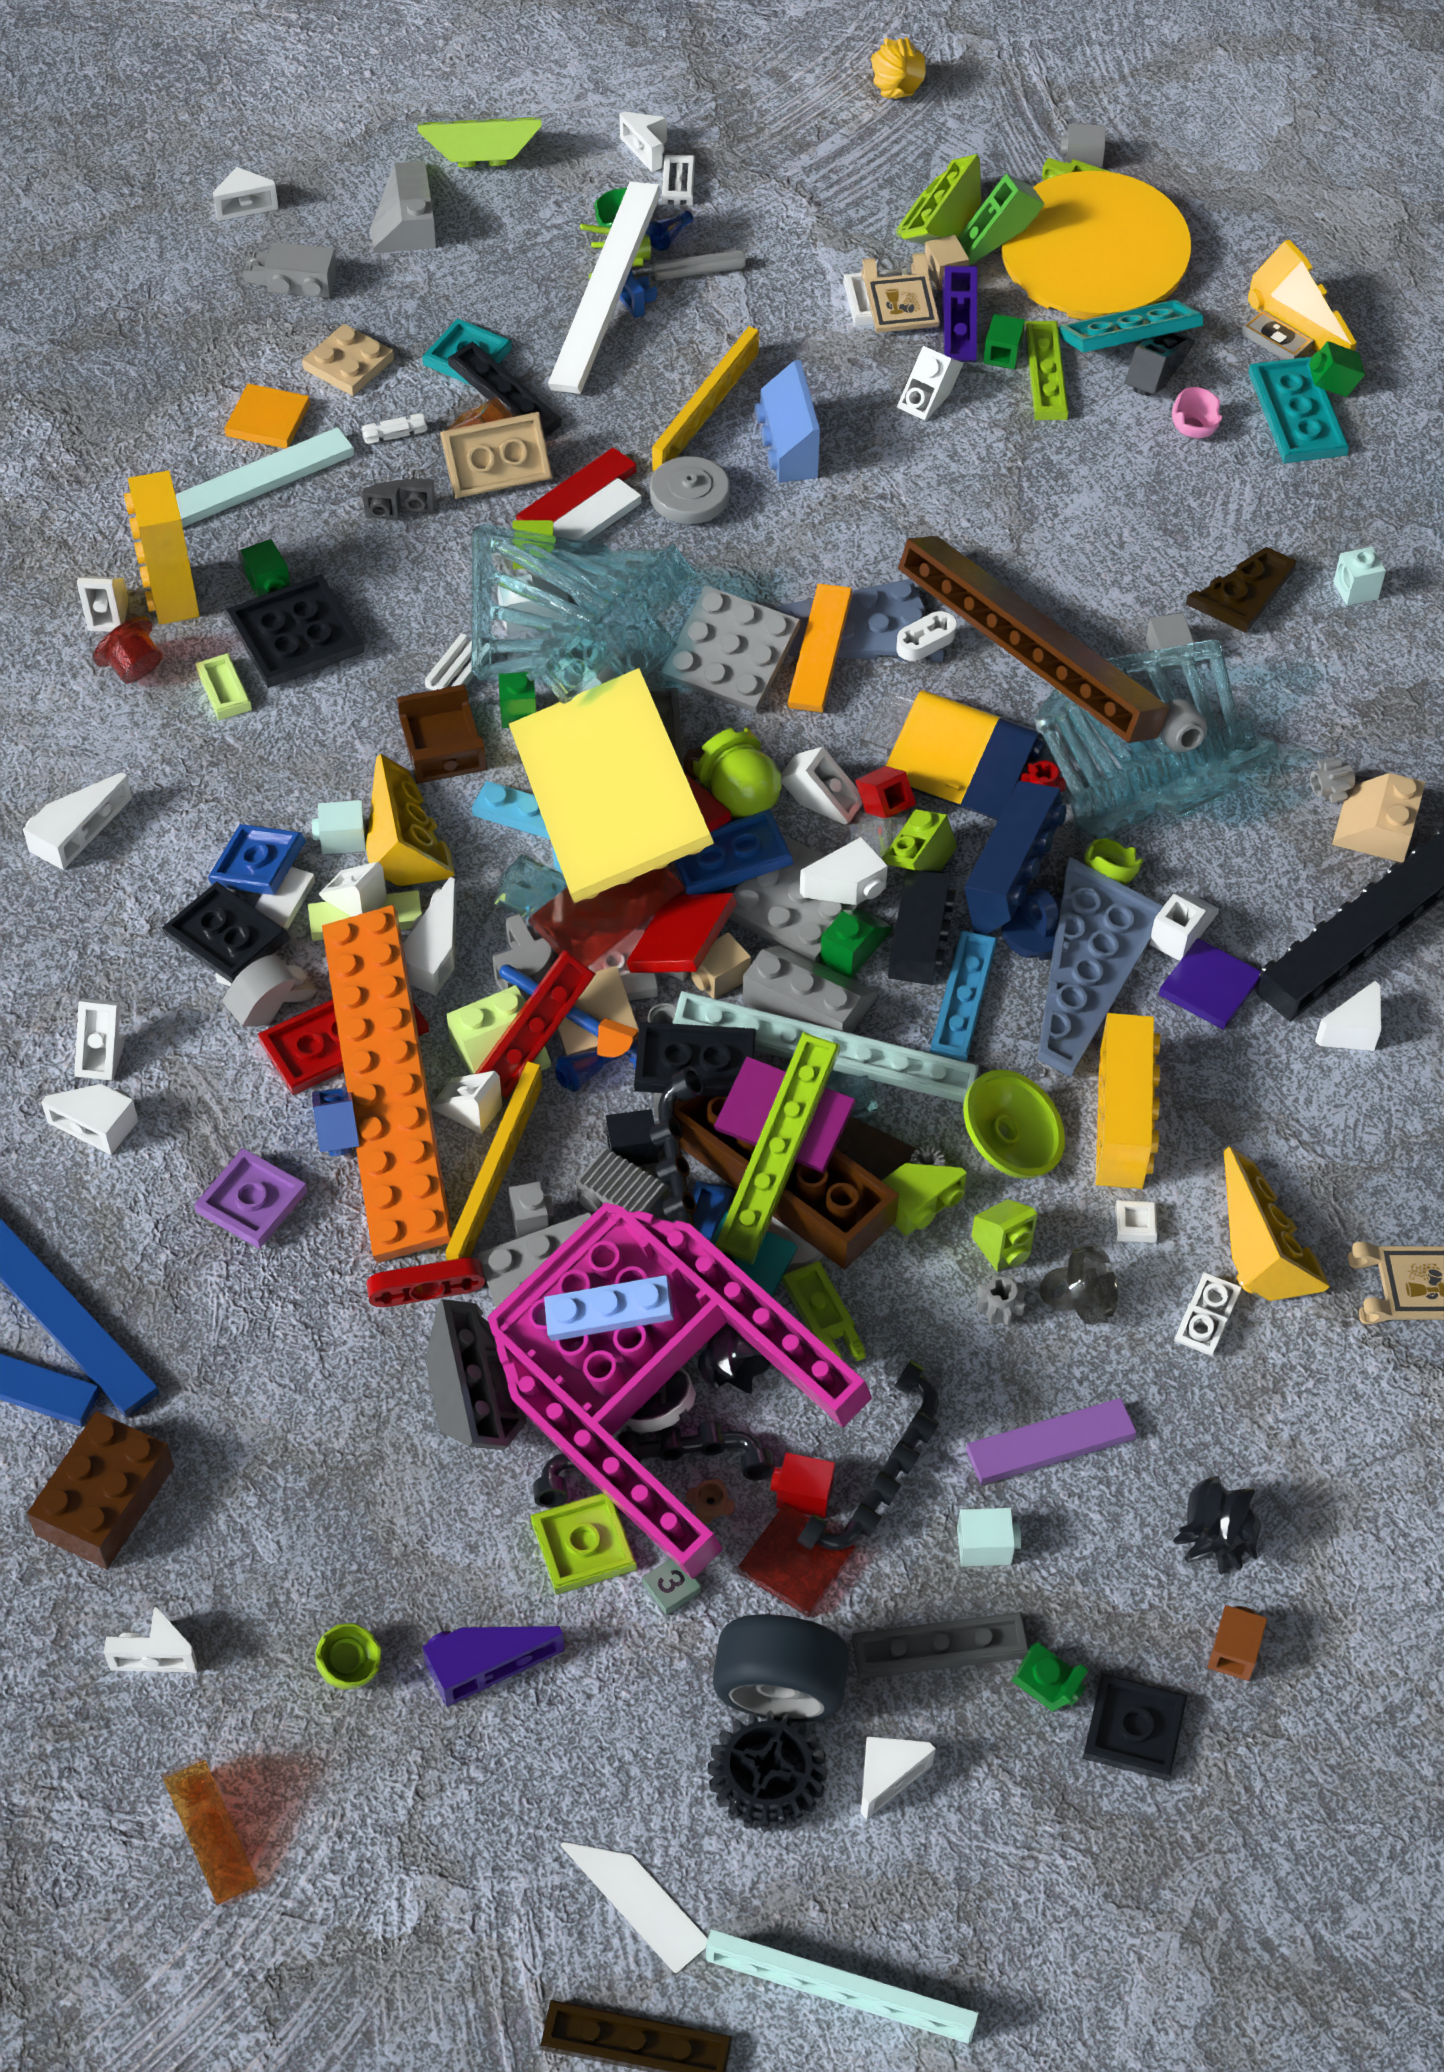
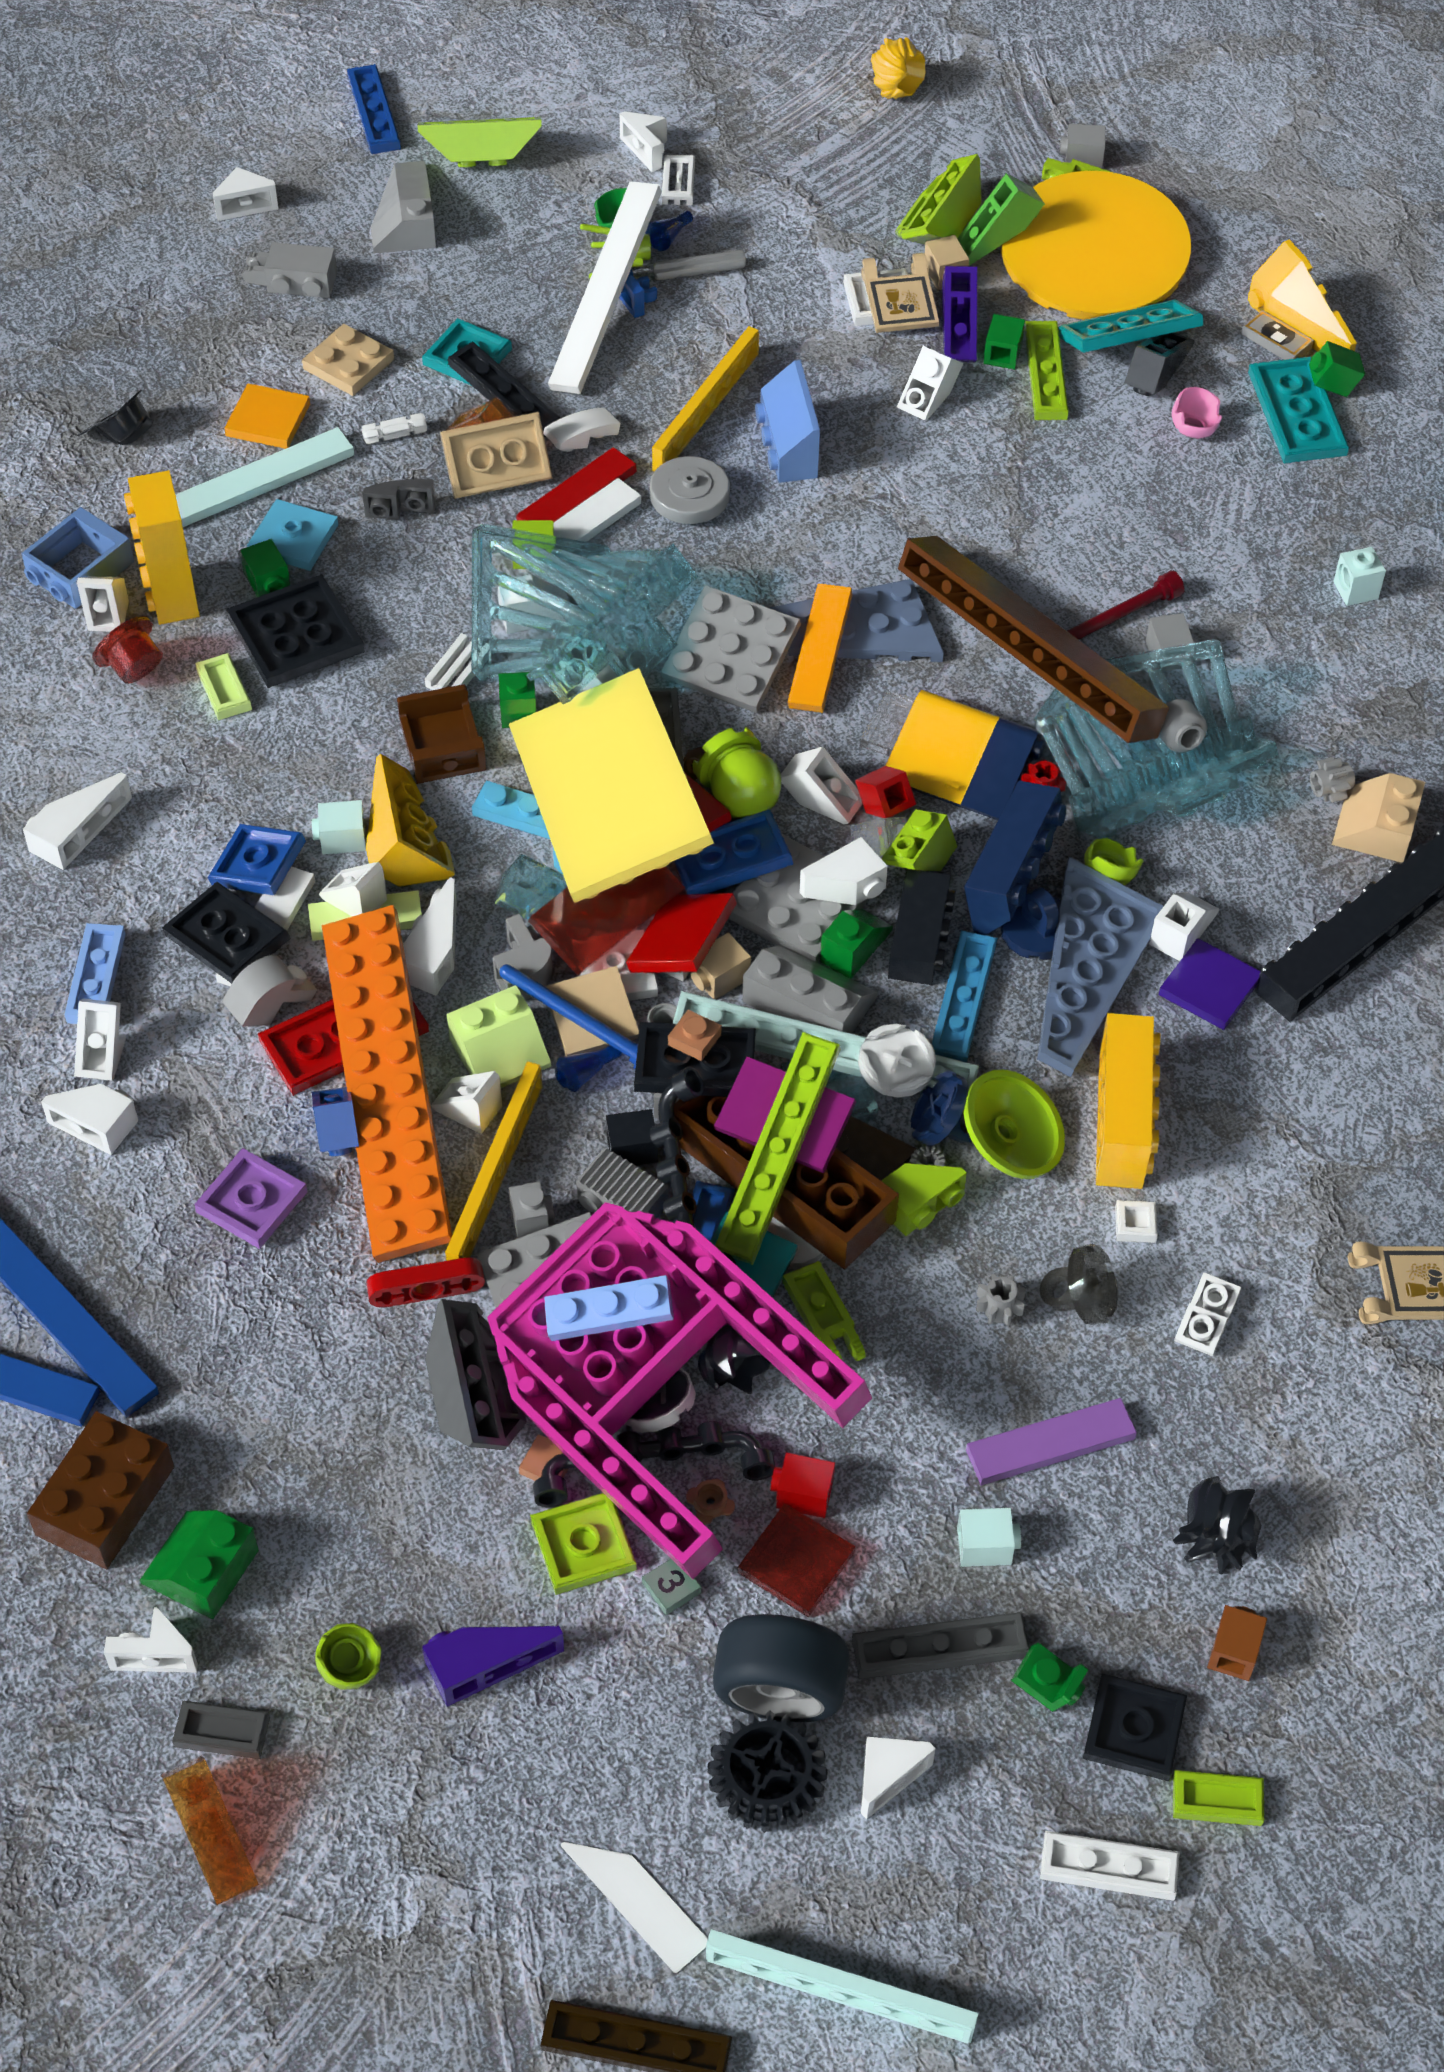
(62, 539): none -> medium blue window
(95, 966): none -> light blue plate
(125, 424): none -> black piece
(202, 1560): none -> green slope
(221, 1729): none -> dark grey tile
(296, 532): none -> medium azure plate
(373, 109): none -> blue tile
(536, 1458): none -> nougat tile
(537, 1020): red tile -> none
(577, 428): none -> white slope
(614, 1038): orange tile -> none
(694, 1035): none -> nougat plate
(884, 1486): black bar -> none
(896, 1060): none -> white tile
(924, 633): white beam -> none
(940, 1110): none -> dark blue tile
(1005, 1233): lime slope -> none
(1109, 1865): none -> white tile
(1166, 587): none -> dark red piece
(1218, 1798): none -> lime tile
(1246, 591): dark brown wing -> none
(1262, 1237): yellow wedge -> none
(1354, 1023): white slope -> none

